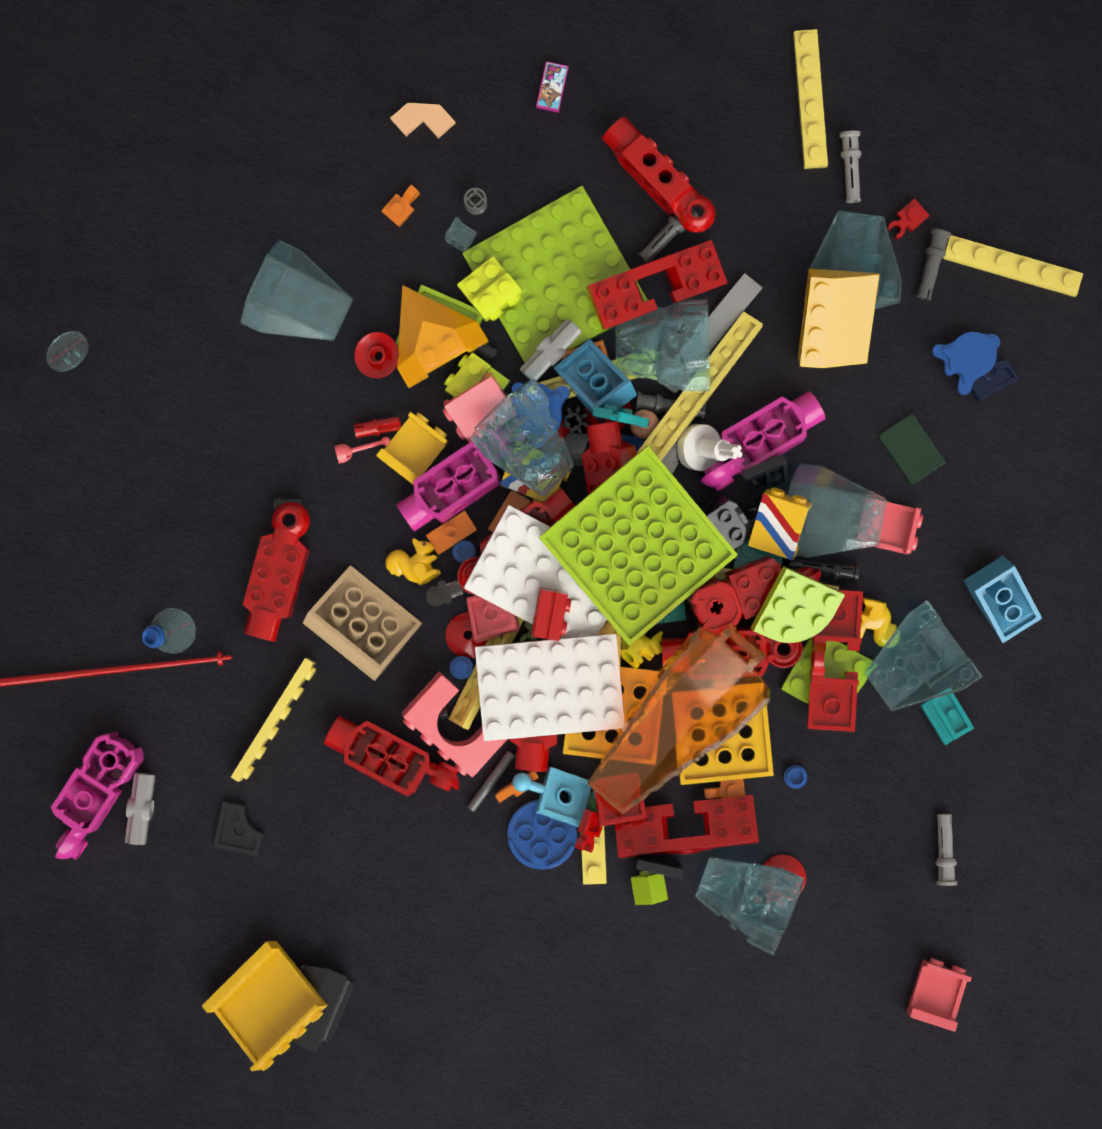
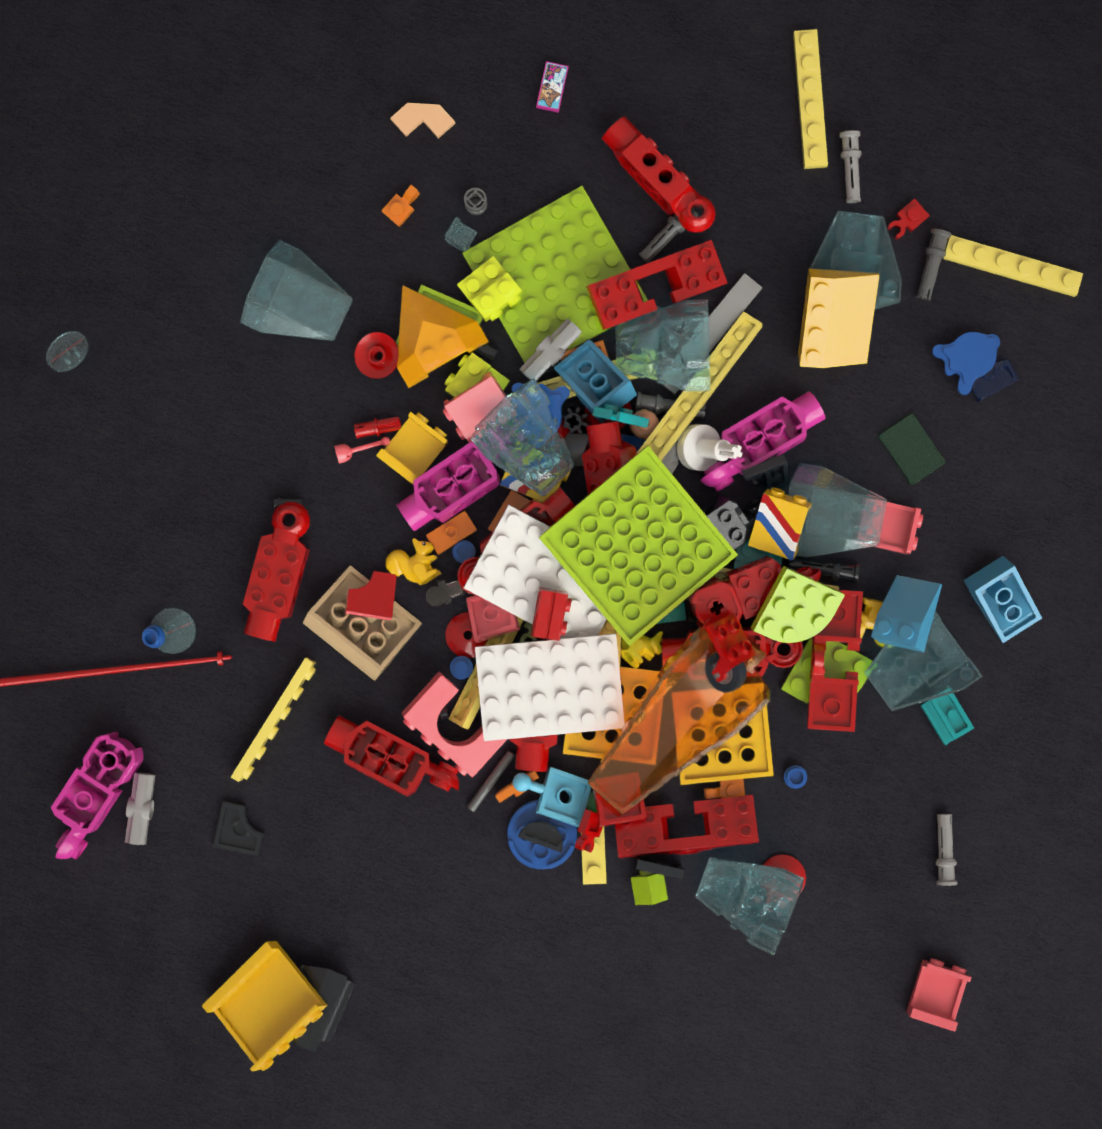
(374, 598): none -> red tile
(543, 834): none -> black plate
(726, 666): none -> red plate
(907, 613): none -> dark azure slope

